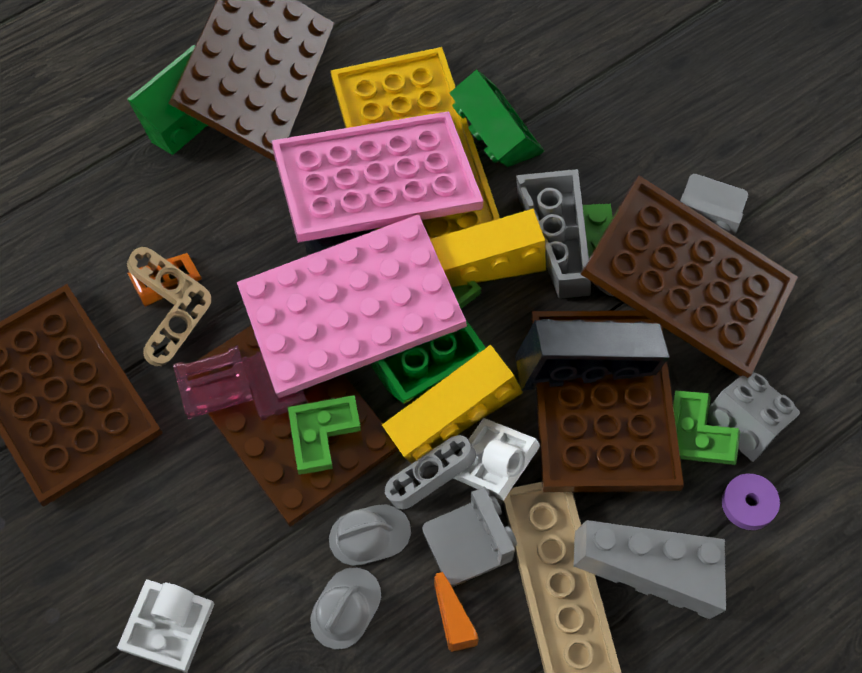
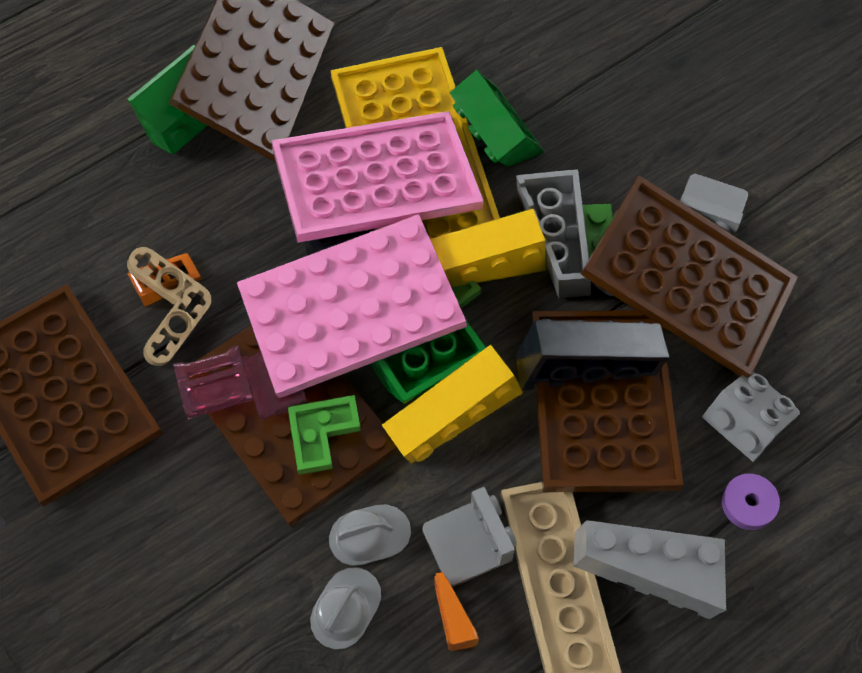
(166, 625): white plate -> none
(416, 469): light grey beam -> none
(499, 458): white plate -> none
(696, 438): bright green plate -> none

